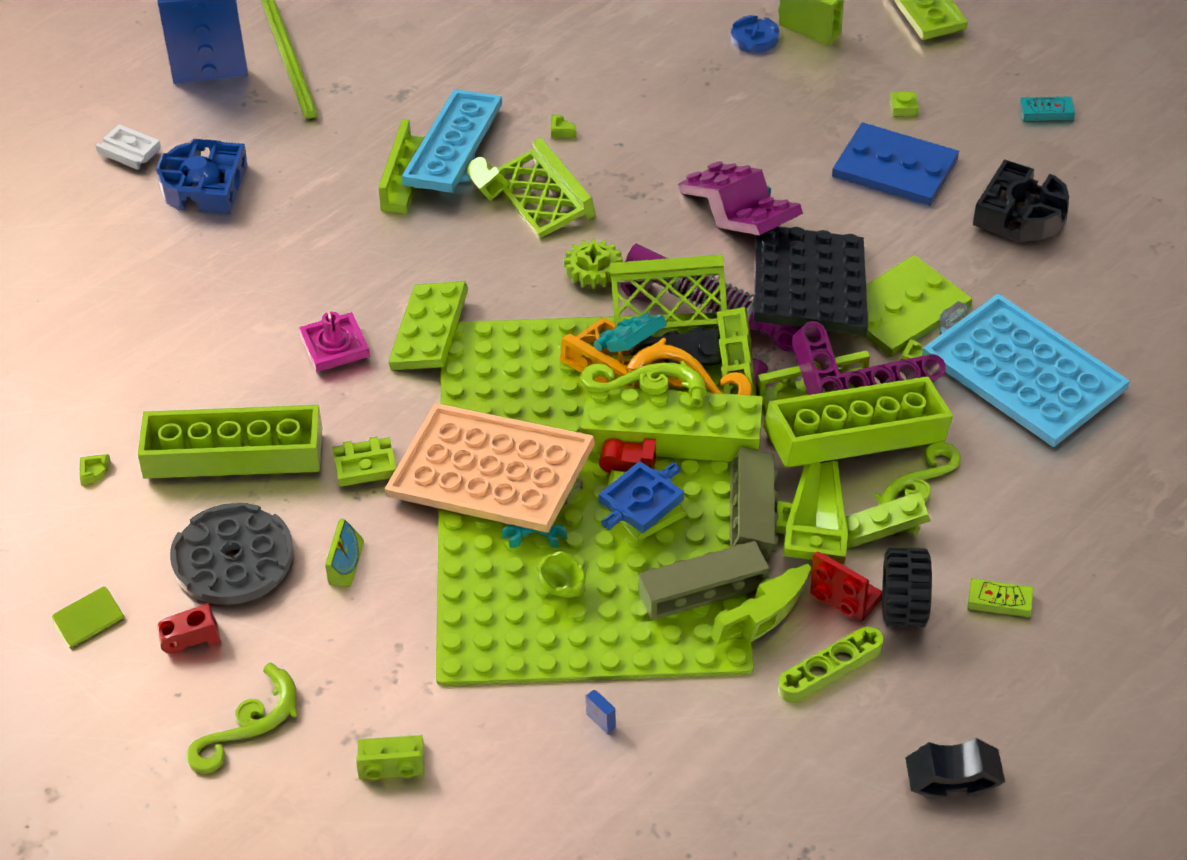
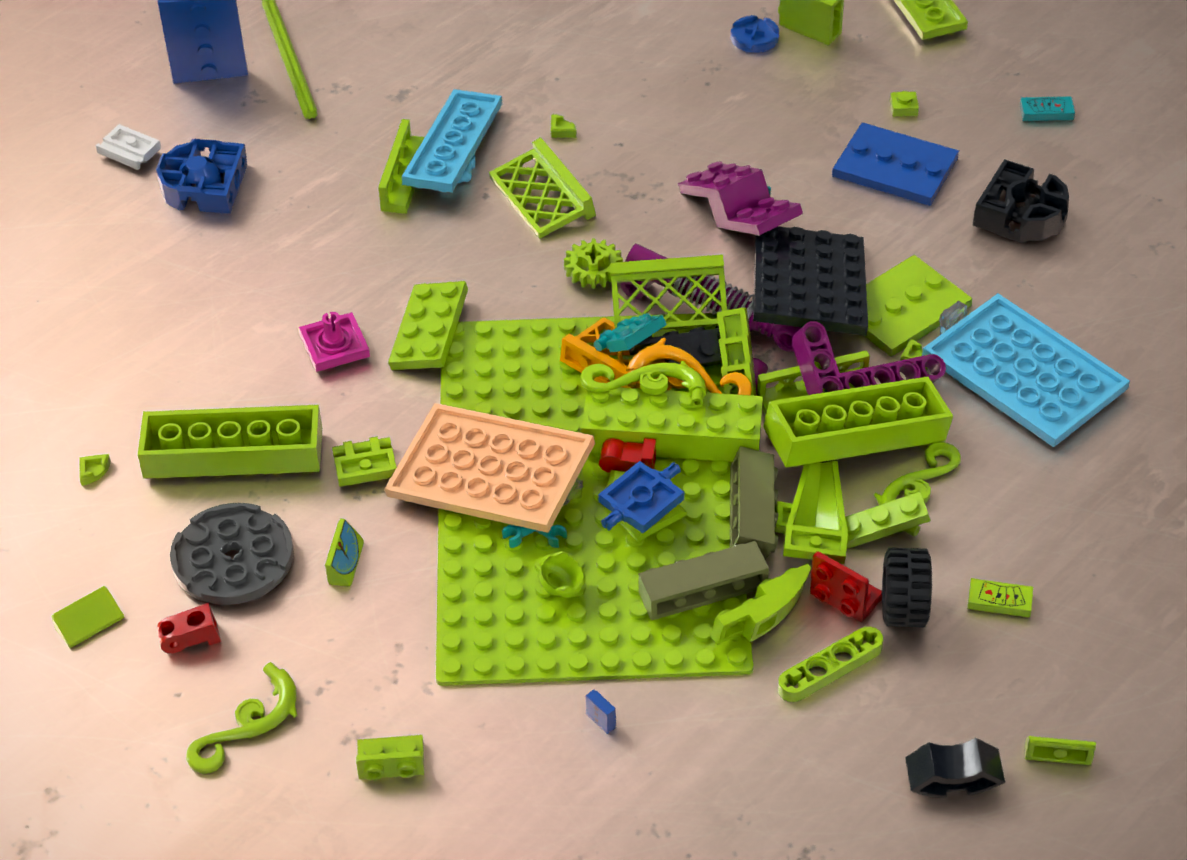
(487, 178): leg -> none
(1059, 750): none -> lime slope

